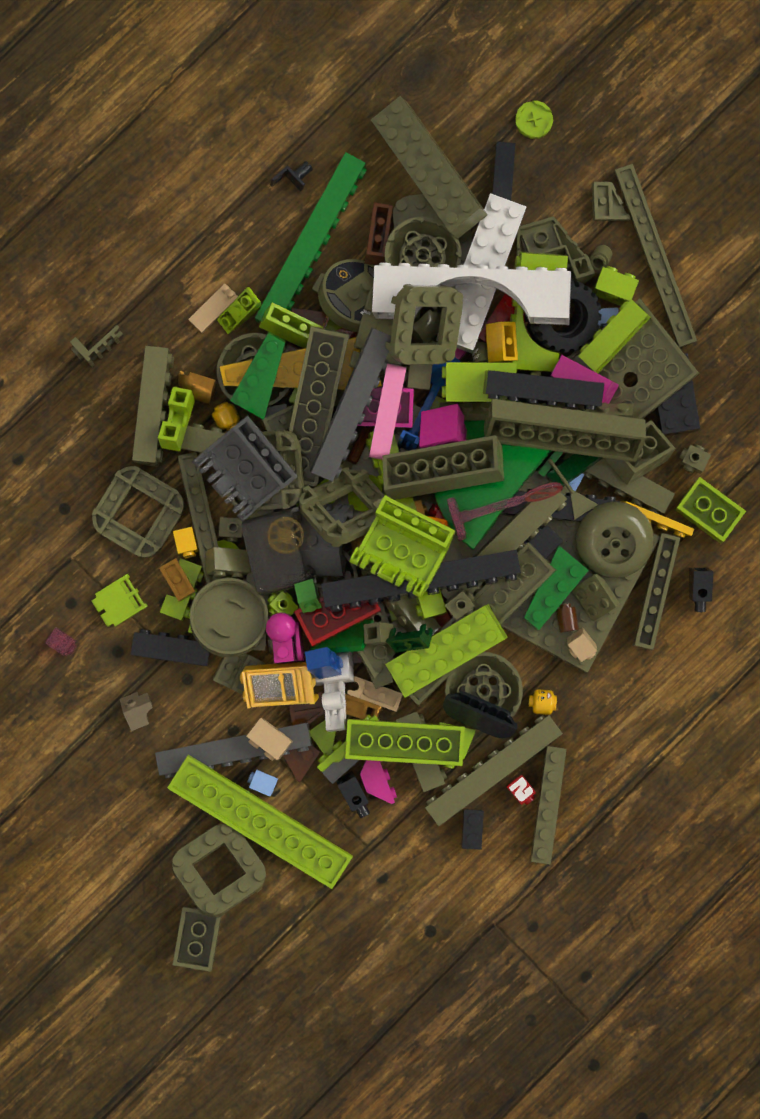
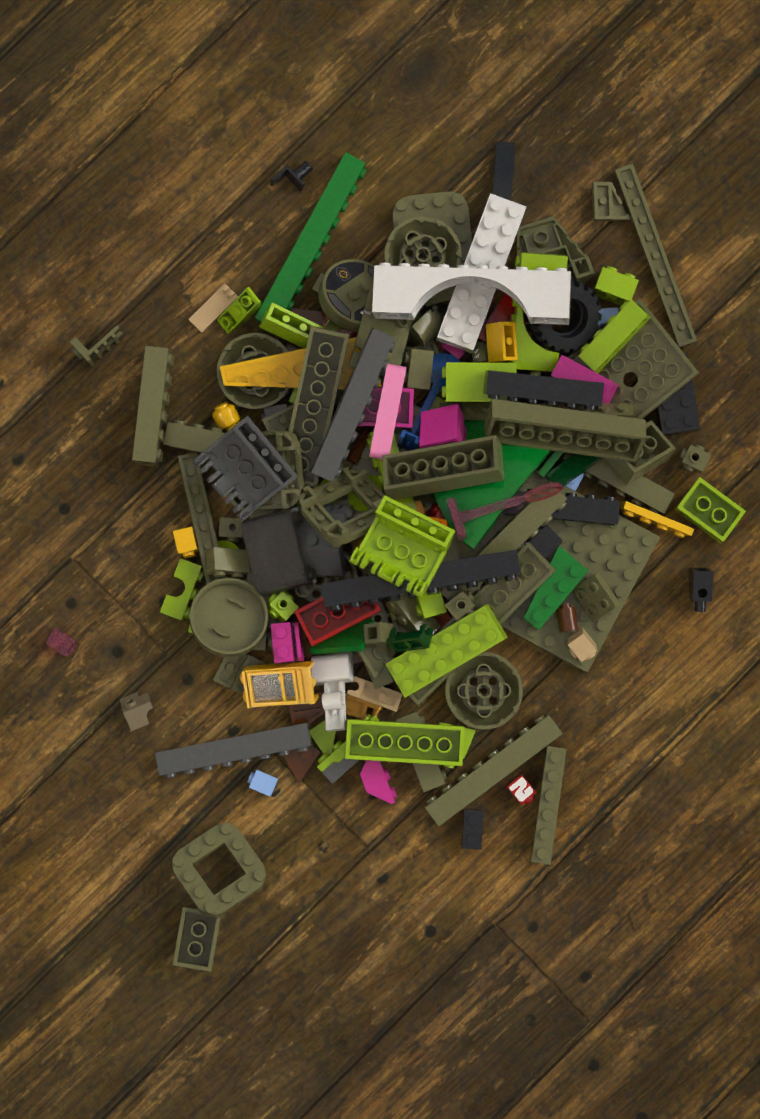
(114, 497): olive plate -> none
(118, 602): lime plate -> none
(169, 648): black brick -> none
(177, 579): pearl gold plate -> none
(180, 409): lime arch -> none
(201, 386): pearl gold brick -> none
(258, 381): green wedge -> none
(260, 821): lime plate -> none
(269, 739): tan brick -> none
(280, 627): dark pink hair -> none
(285, 535): clear yellow wheel -> none
(308, 596): bright green brick -> none
(323, 663): blue brick -> none
(349, 788): black torso -> none
(378, 233): reddish brown brick -> none
(405, 305): olive plate -> none
(429, 167): olive brick -> none
(479, 714): black brick -> none
(534, 119): lime tile -> none
(543, 702): yellow head -> none
(579, 503): olive piece -> none
(601, 257): olive brick -> none
(615, 518): olive brick -> none
(656, 591): olive brick -> none

